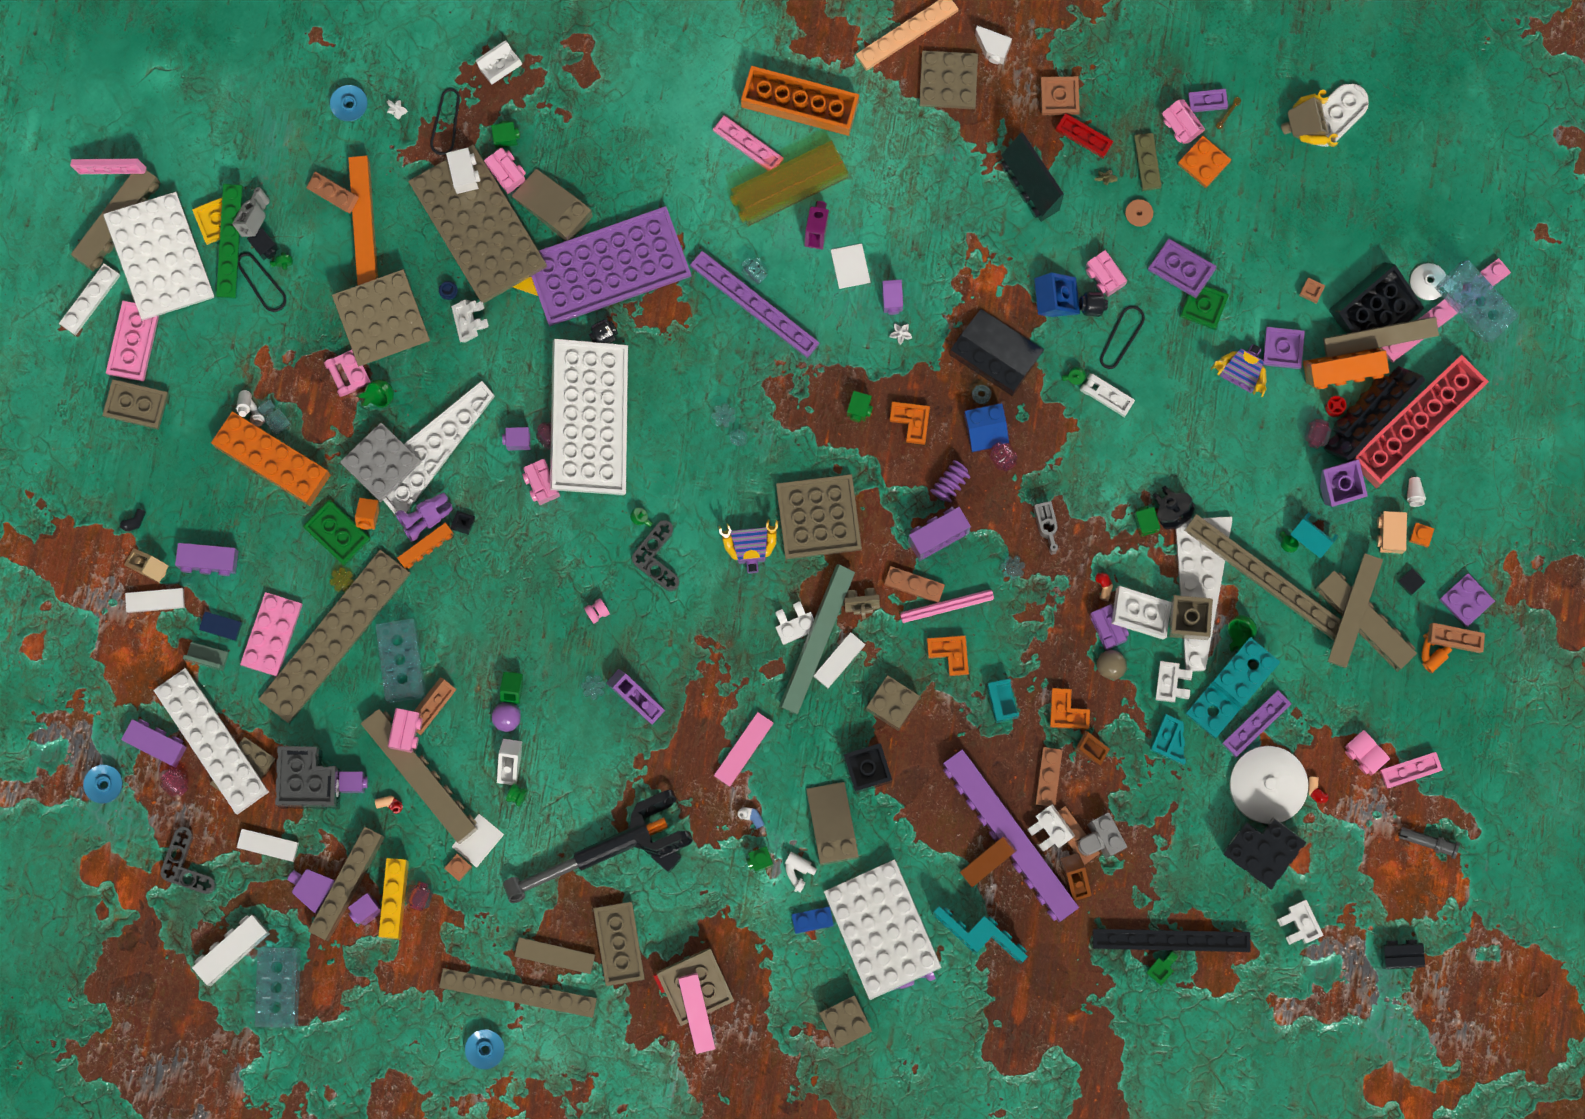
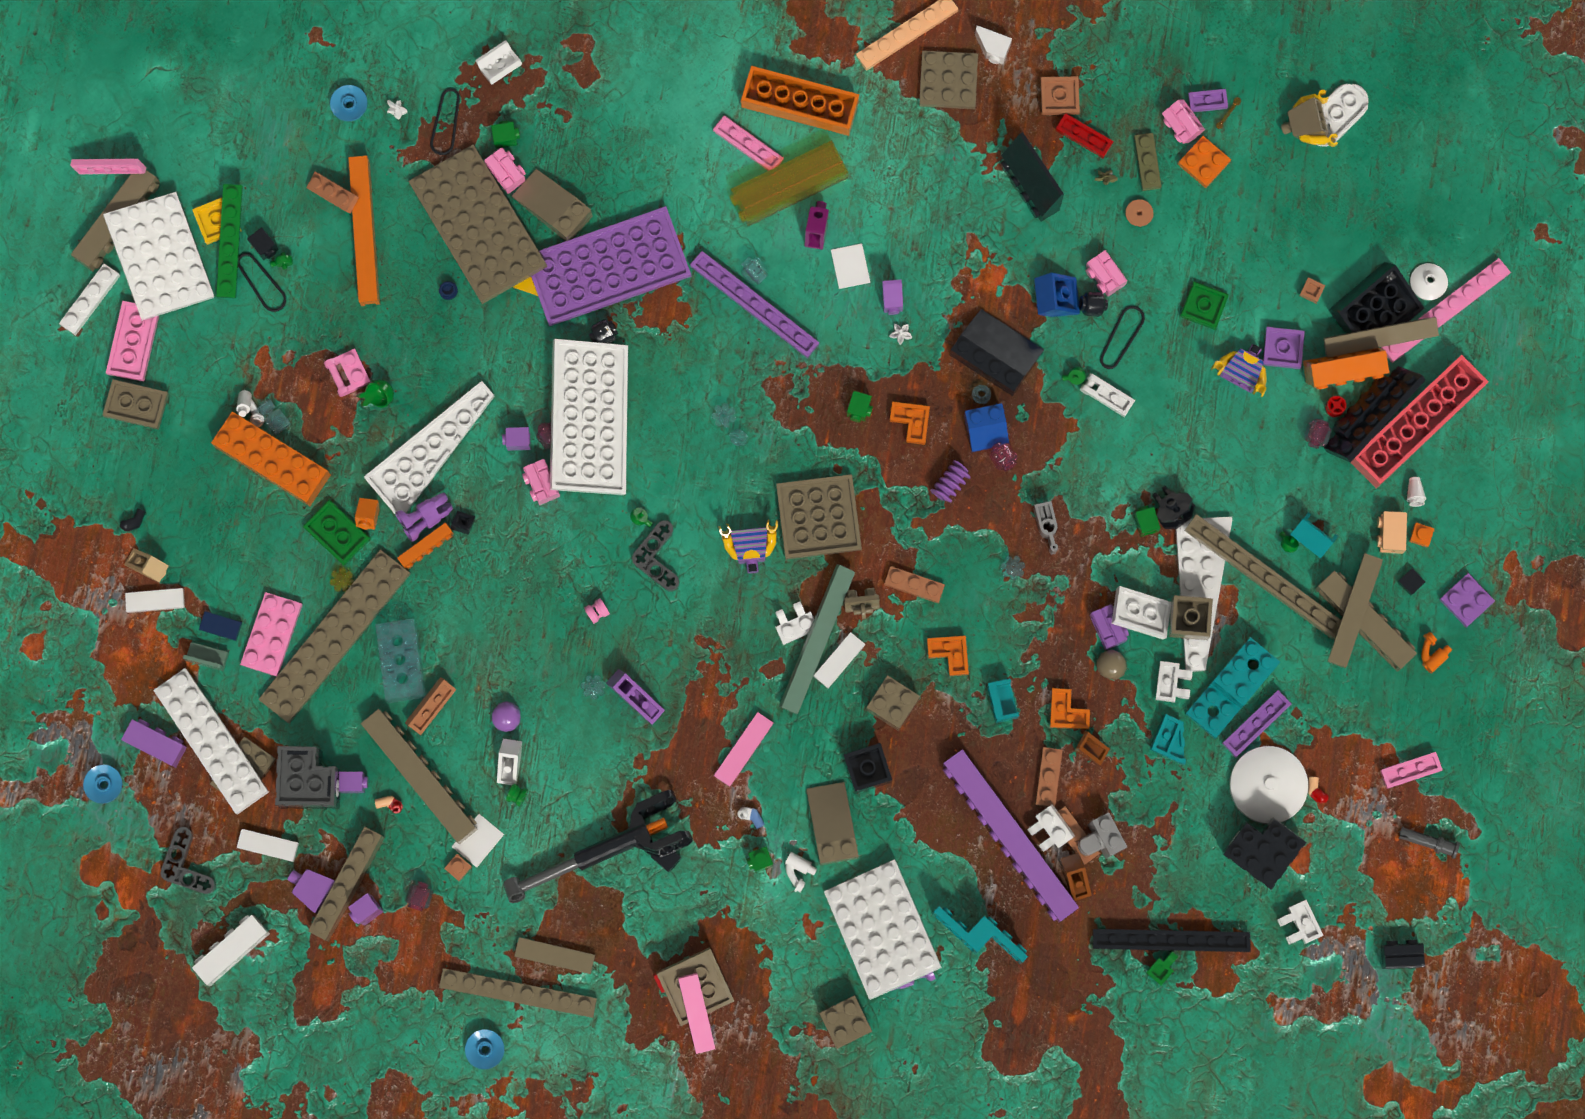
(174, 782): clear pink head -> none
(206, 559): medium lavender brick -> none
(251, 214): light grey piece -> none
(268, 978): clear light blue brick -> none
(380, 318): dark tan plate -> none
(380, 462): light grey plate -> none
(393, 898): yellow brick -> none
(404, 730): bright pink brick -> none
(462, 170): white brick -> none
(464, 319): white plate -> none
(511, 687): green brick -> none
(619, 944): dark tan plate -> none
(812, 920): blue plate -> none
(938, 533): medium lavender brick -> none
(946, 606): bright pink axle -> none
(988, 861): dark orange tile -> none
(1106, 584): arm -> none
(1182, 268): medium lavender tile -> none
(1240, 630): green piece -> none
(1342, 483): medium lavender slope -> none
(1367, 753): bright pink brick -> none
(1456, 638): nougat plate -> none
(1465, 301): clear light blue brick -> none

